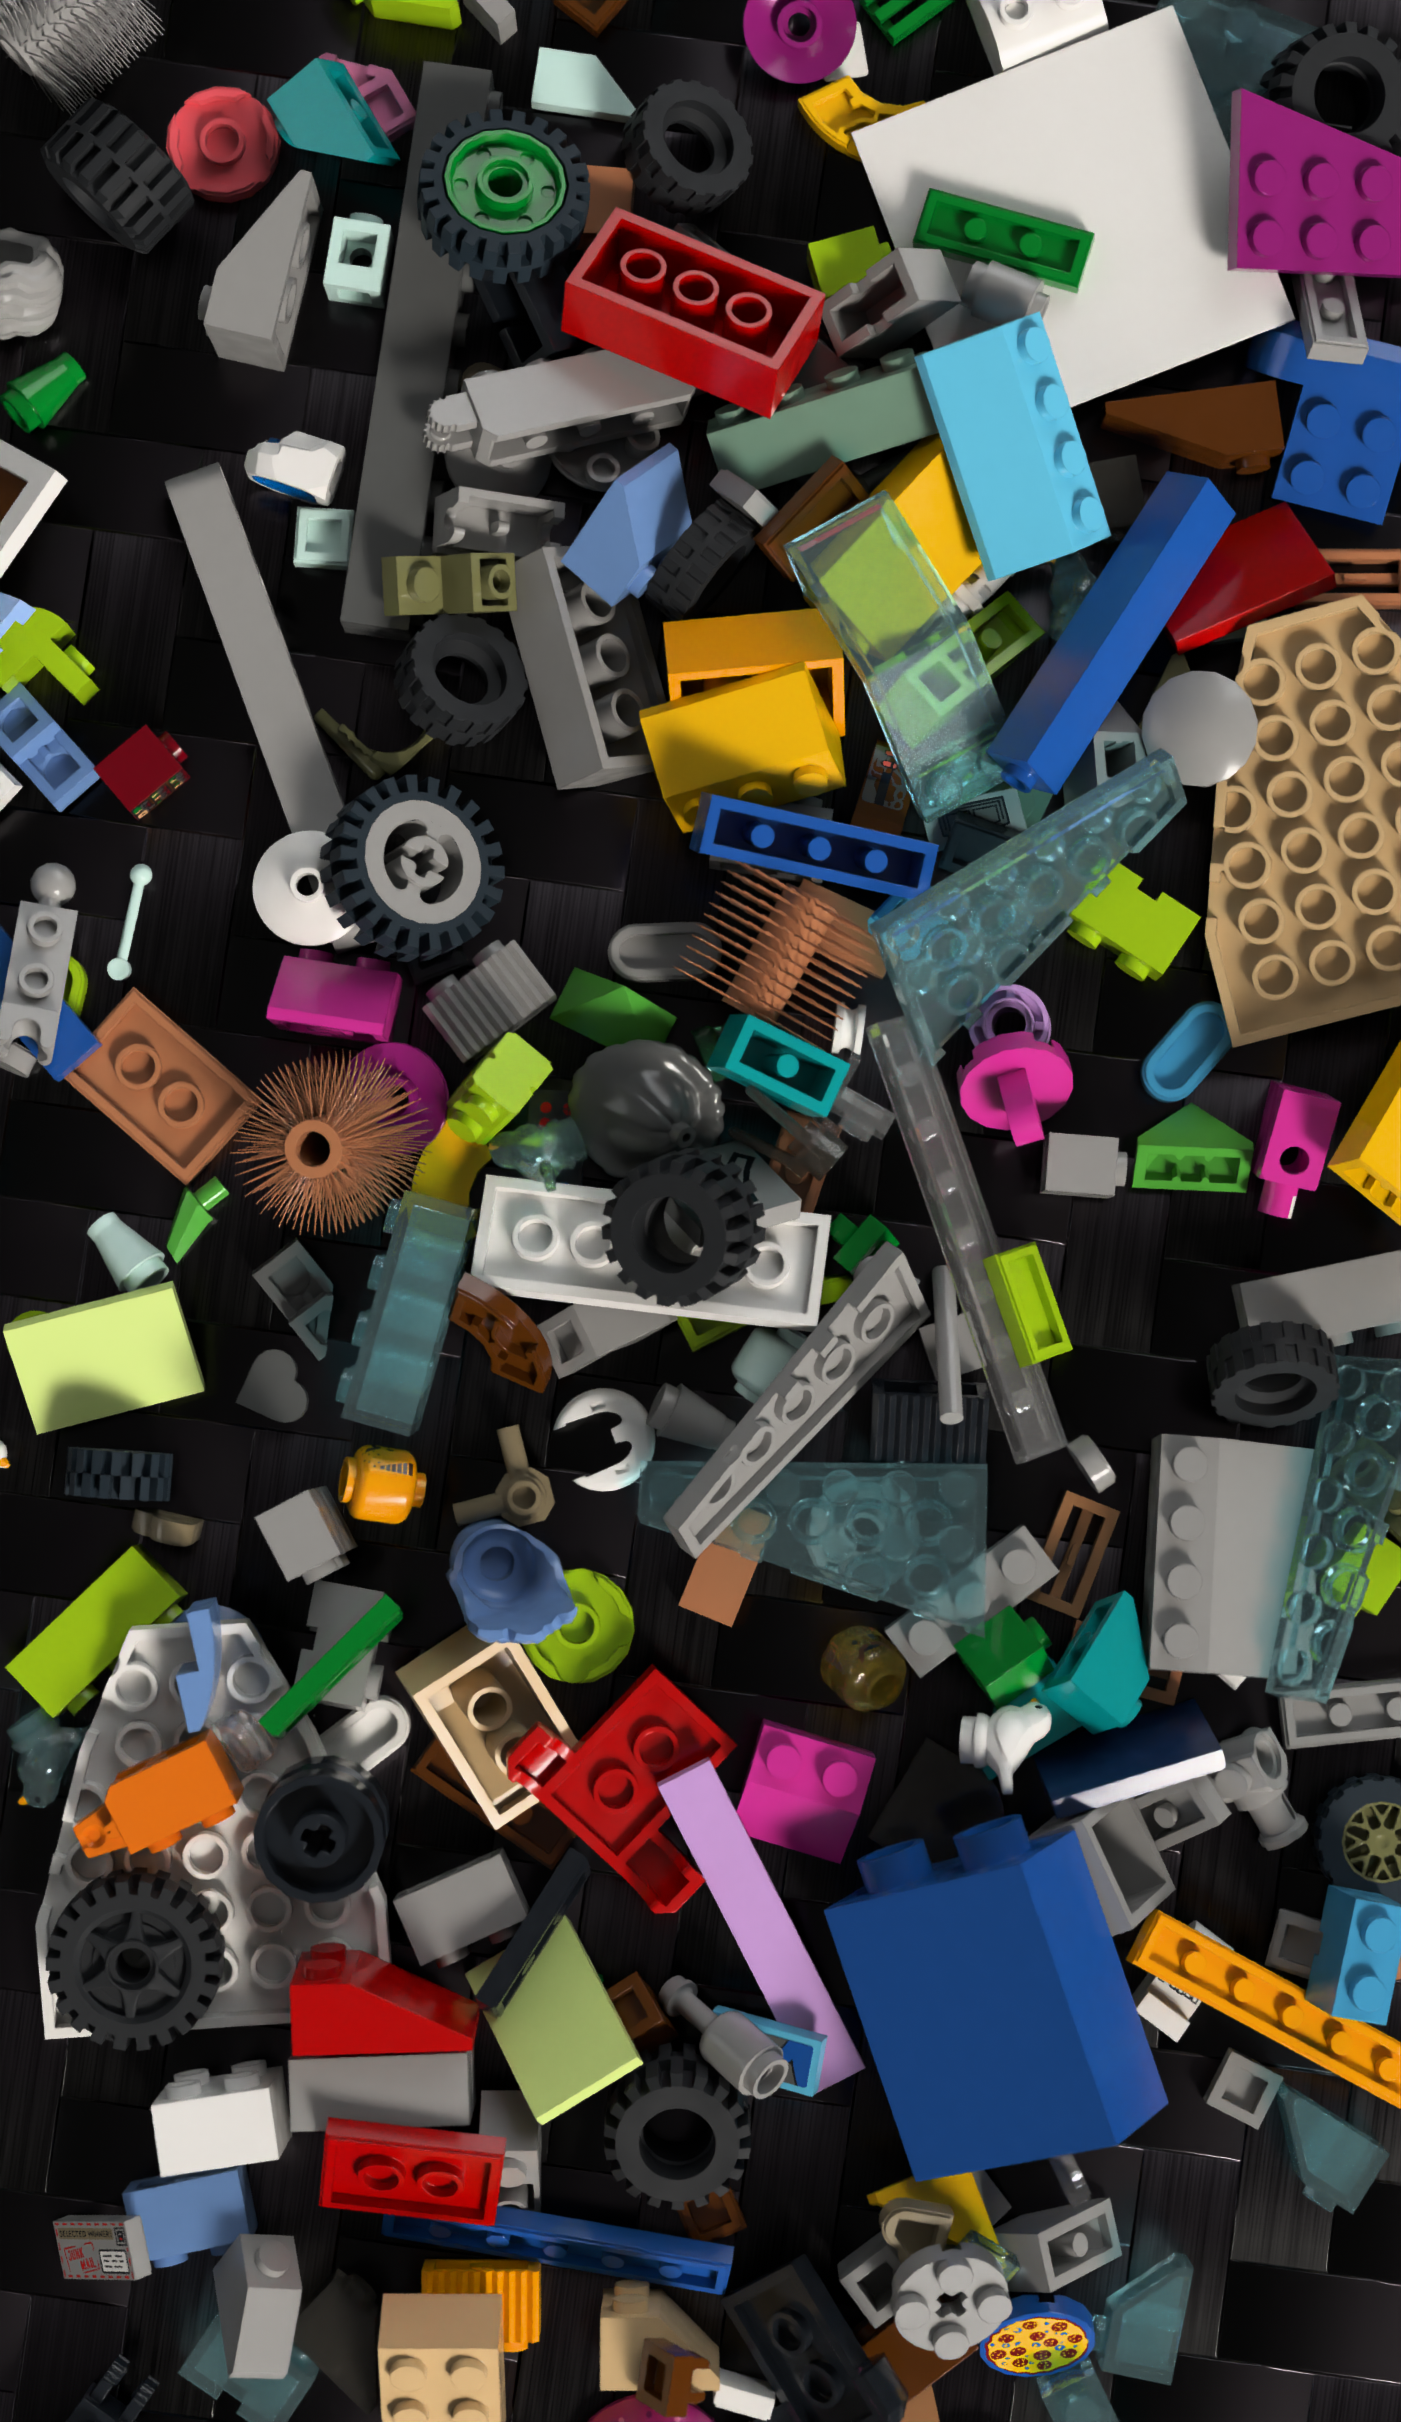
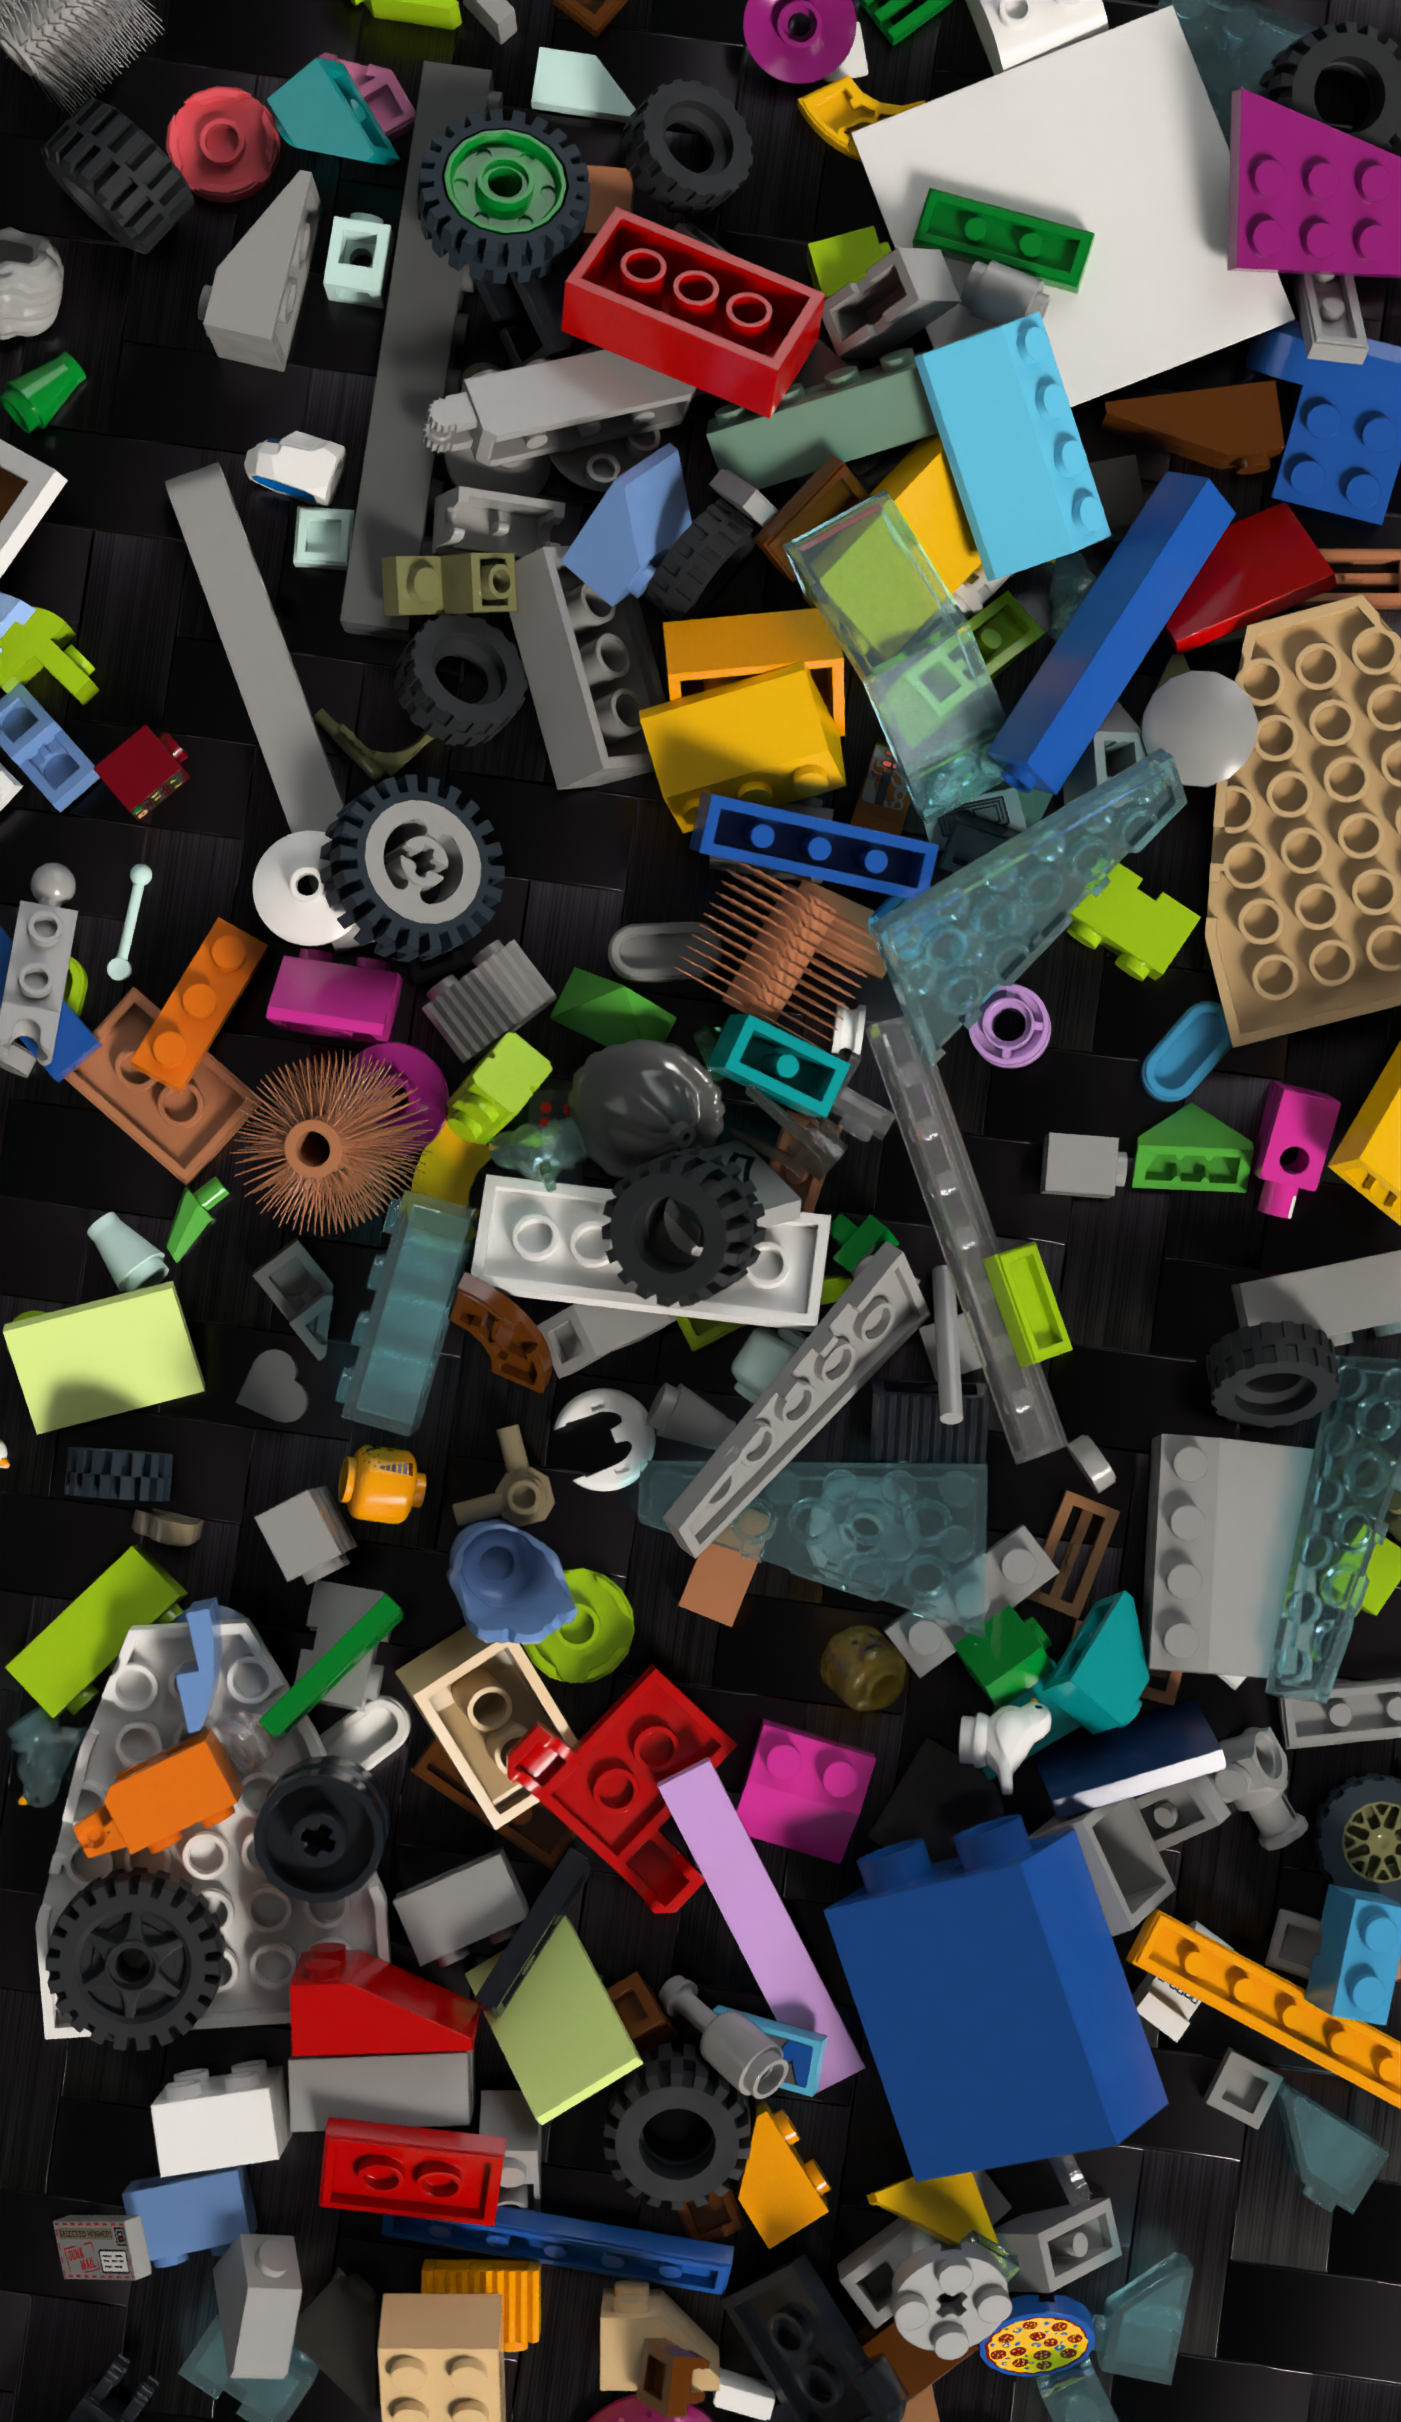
(199, 1005): none -> orange plate
(776, 2183): none -> light orange slope
(914, 2225): dark tan tile -> none
(1015, 1084): dark pink tile -> none

